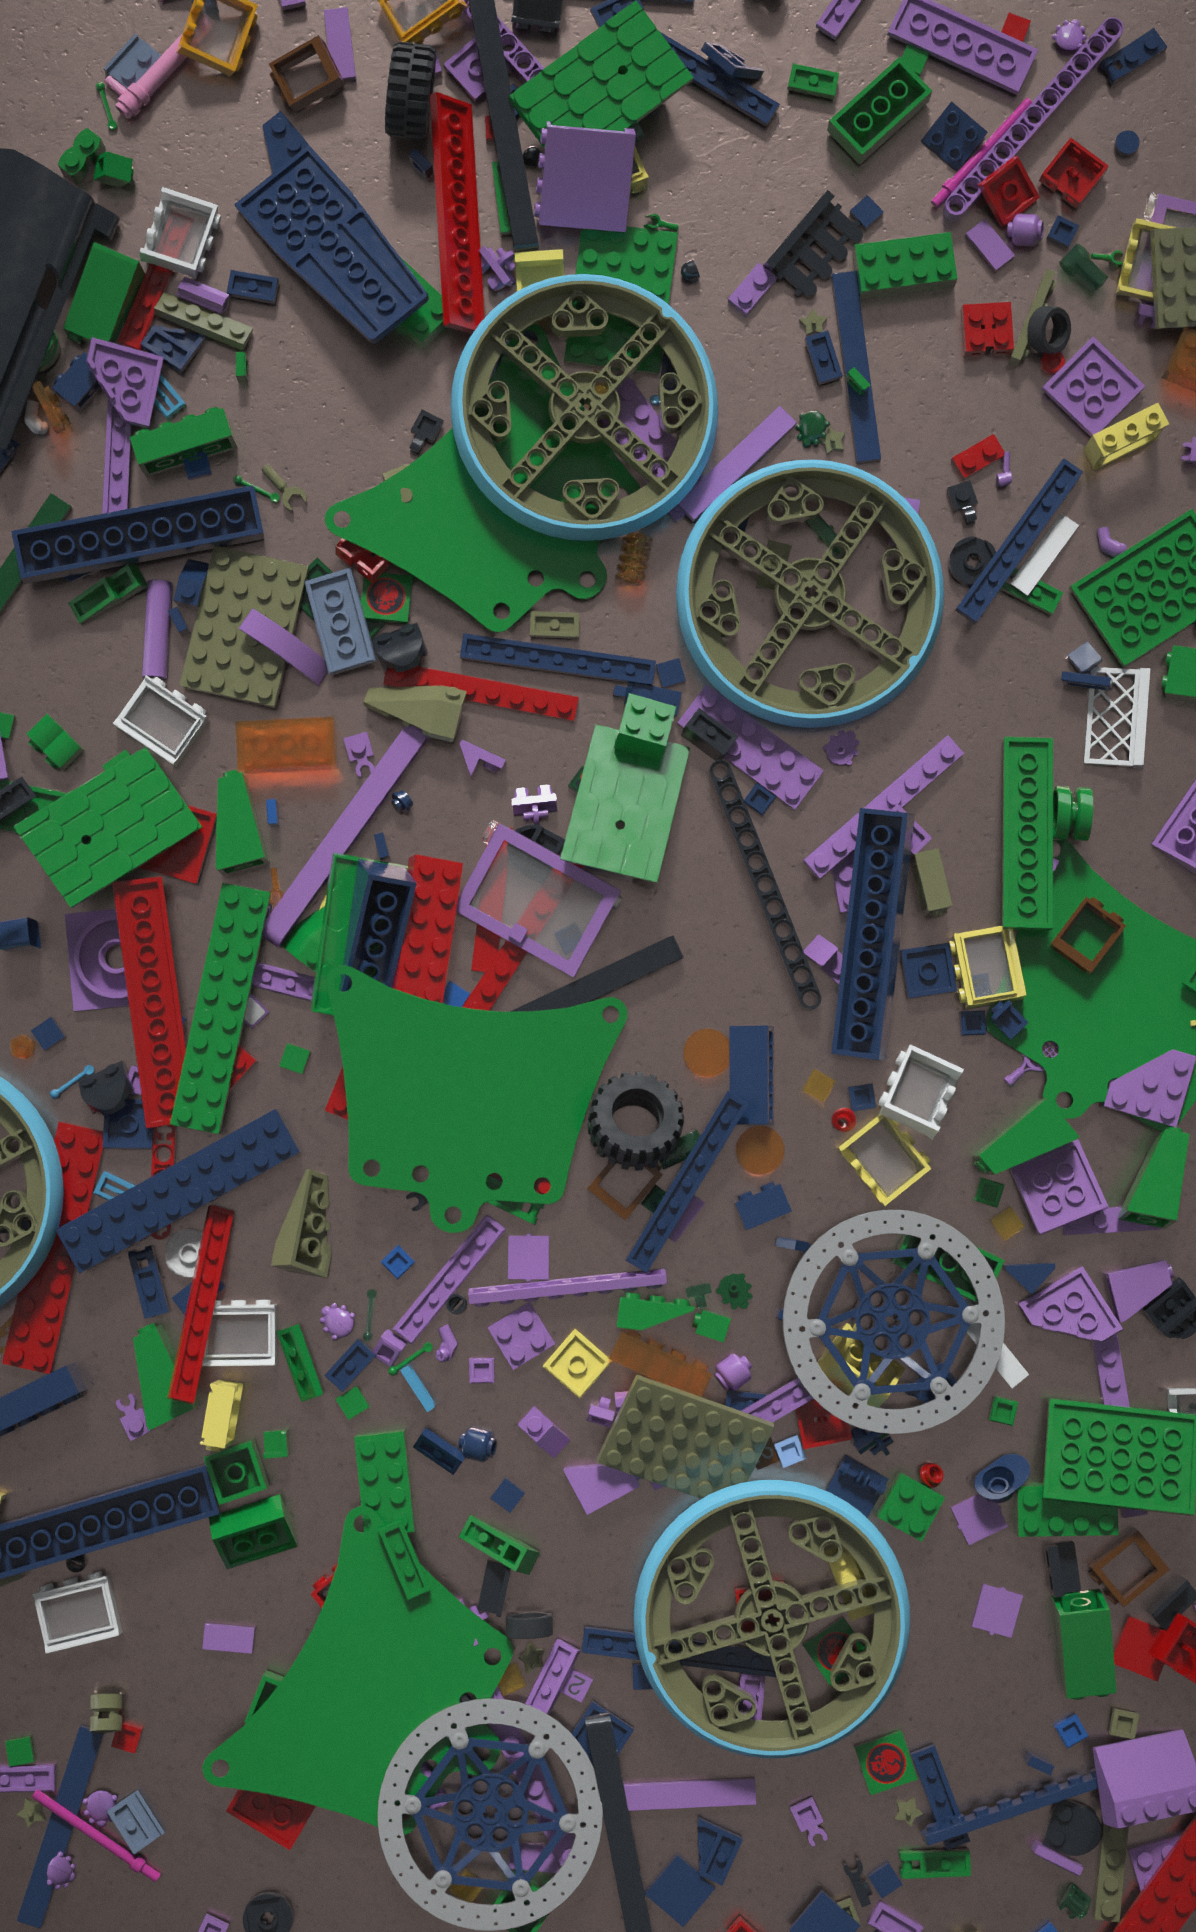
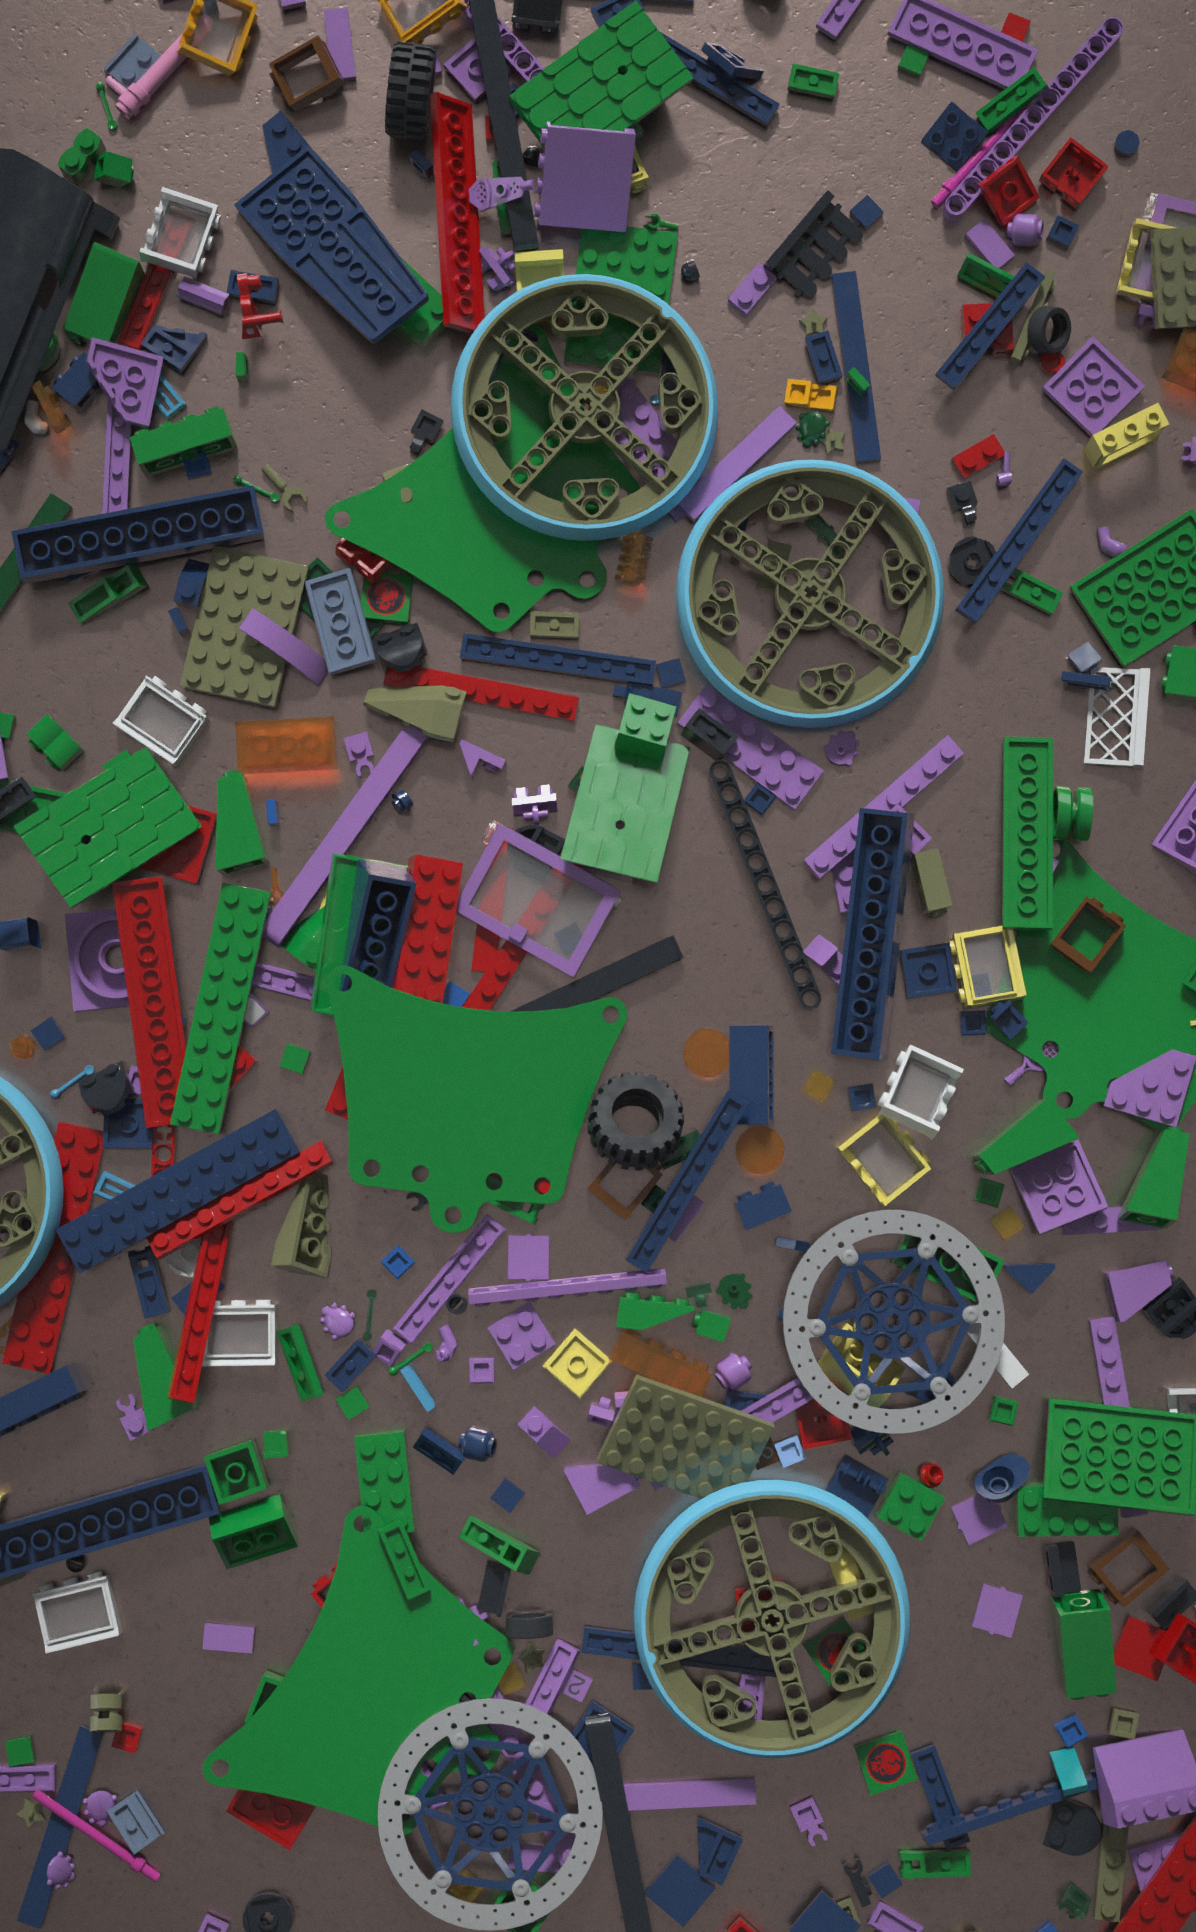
(157, 628): medium lavender brick -> none
(203, 321): olive plate -> none
(221, 1414): light yellow window -> none
(239, 1200): none -> red plate
(246, 284): none -> red piece
(382, 846): dark blue tile -> none
(489, 195): none -> medium lavender piece
(810, 395): none -> light orange slope
(848, 1115): red plate -> none
(879, 110): green brick -> none
(905, 265): green brick -> none
(907, 1811): olive piece -> none
(984, 275): none -> green plate
(990, 326): none -> dark blue plate
(1012, 100): none -> green plate
(1039, 1763): dark blue tile -> none
(1044, 554): white sticker -> none
(1057, 1858): medium lavender tile -> none
(1069, 1771): none -> teal tile
(1070, 35): medium lavender piece -> none
(1072, 1308): medium lavender plate -> none
(1079, 264): clear green piece -> none
(1109, 258): green hand -> none
(1133, 56): dark blue plate -> none

